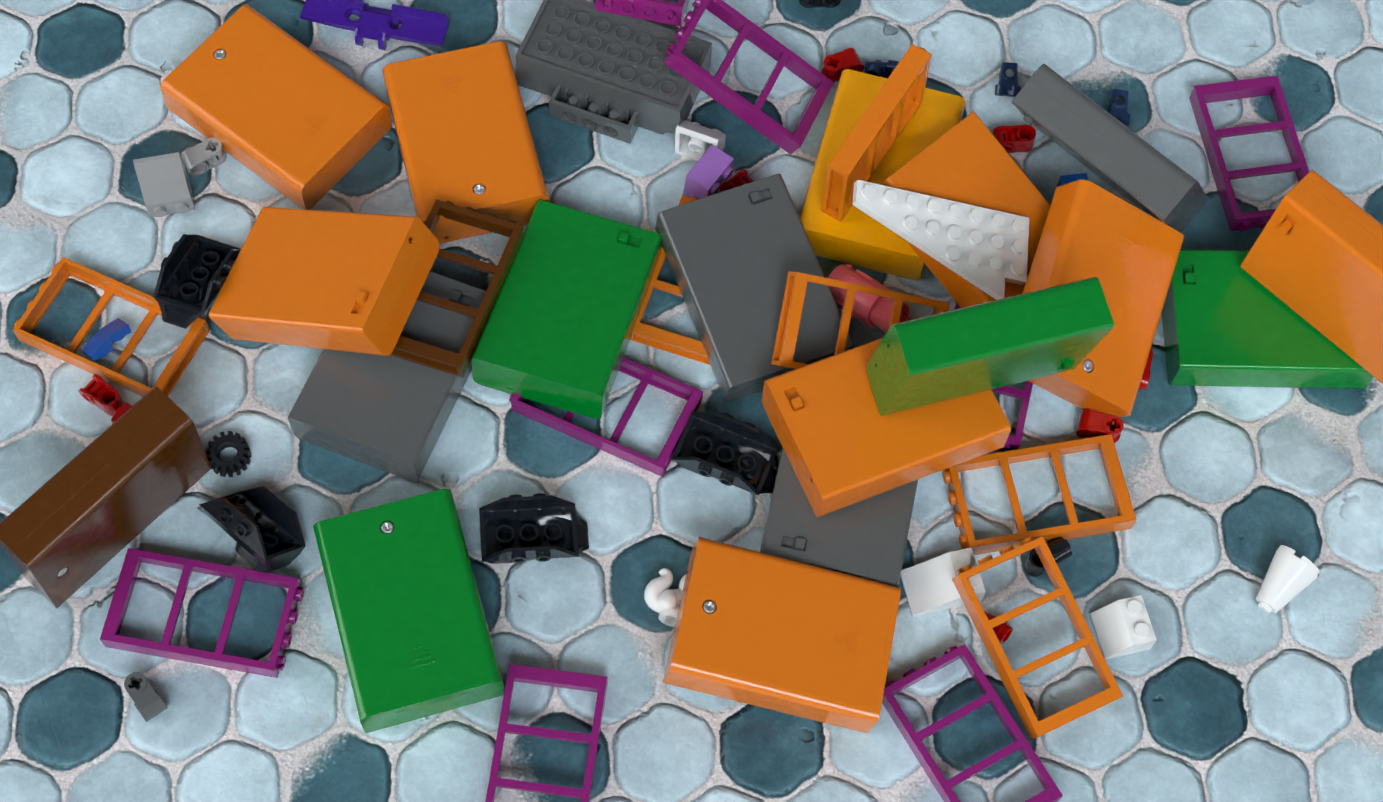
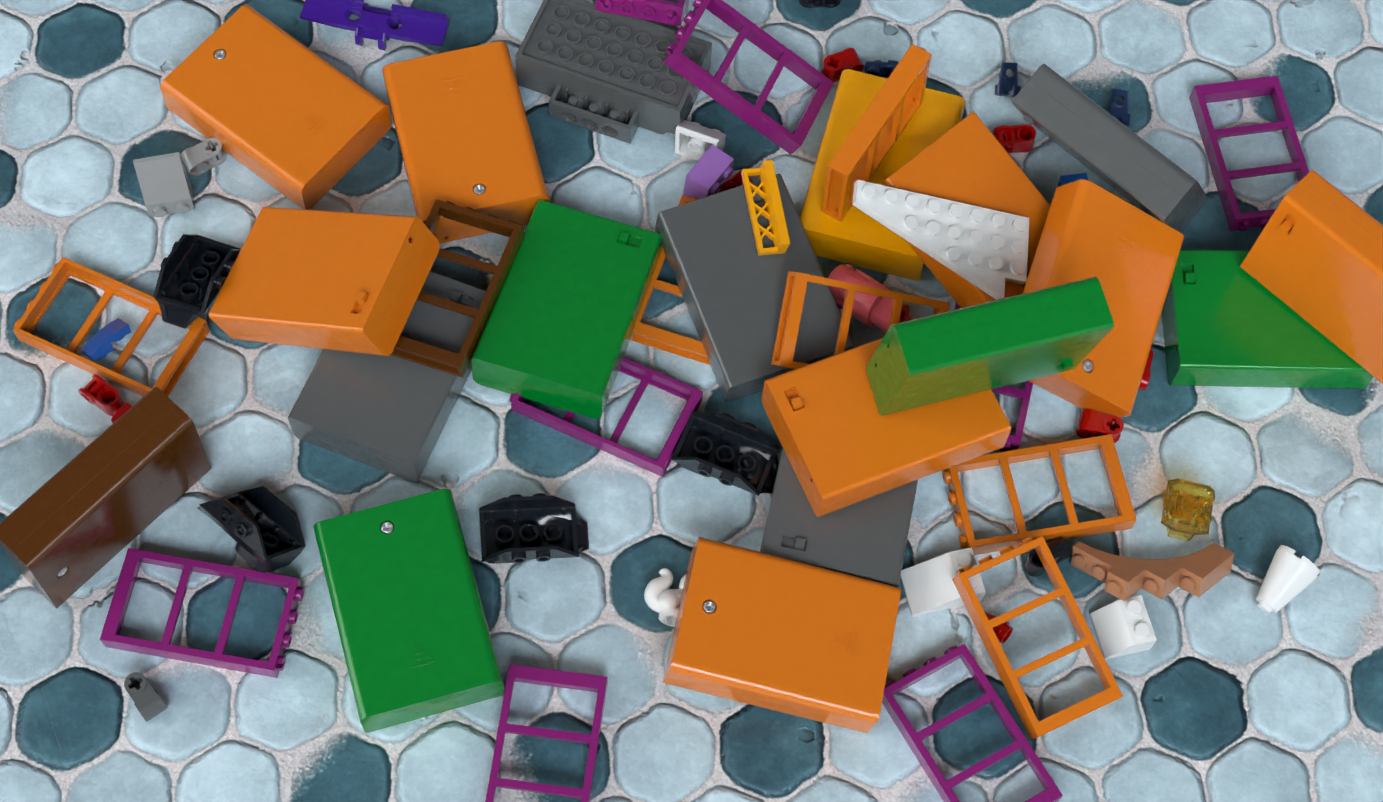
(220, 444): black tyre -> none
(773, 205): none -> light orange fence
(1127, 575): none -> nougat arch
(1187, 509): none -> clear yellow piece

